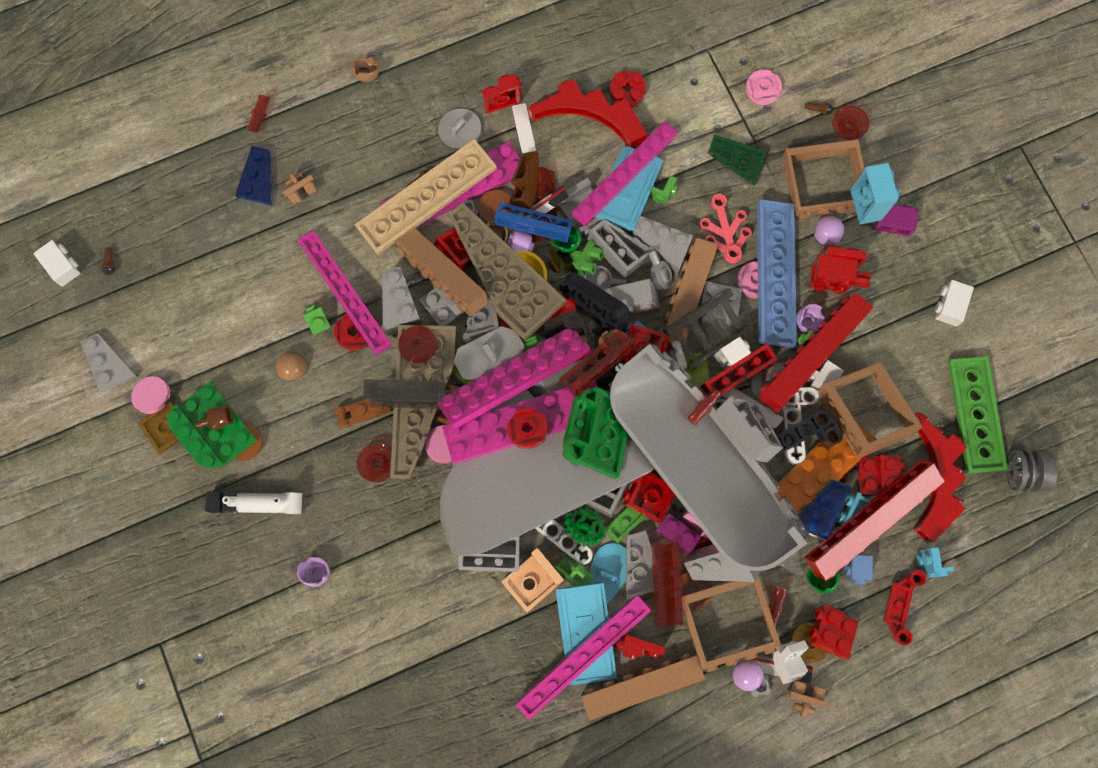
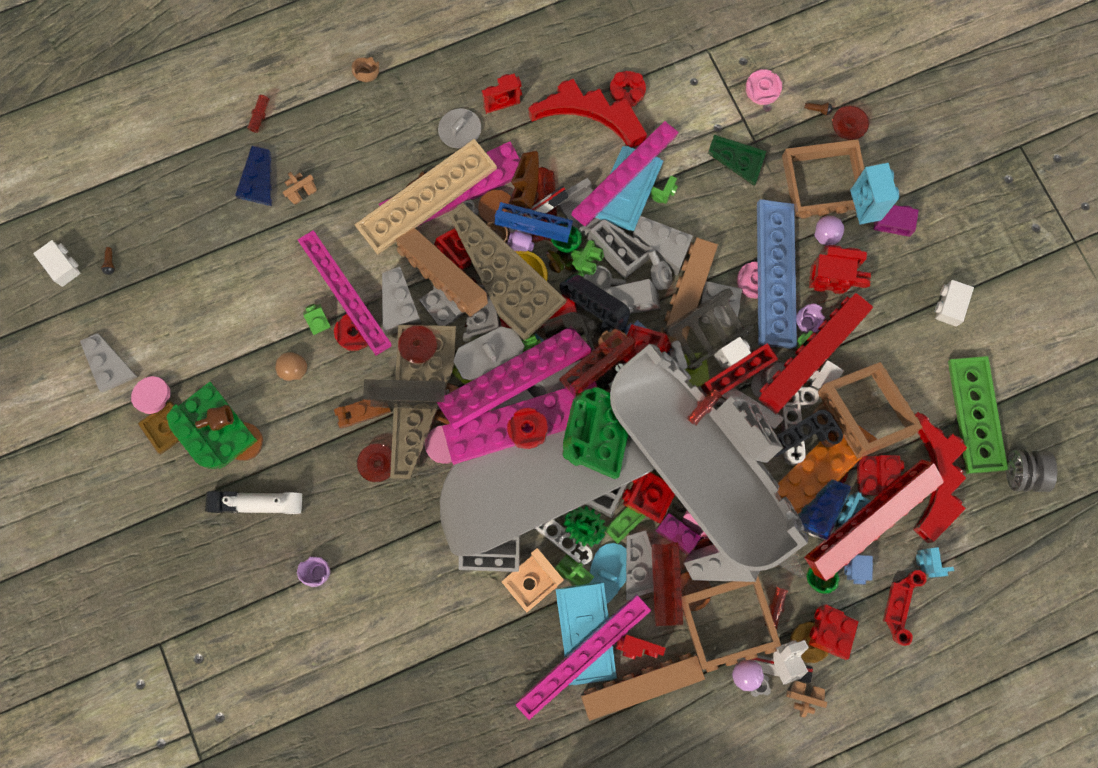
(523, 128): white sticker -> none
(725, 231): coral plant -> none

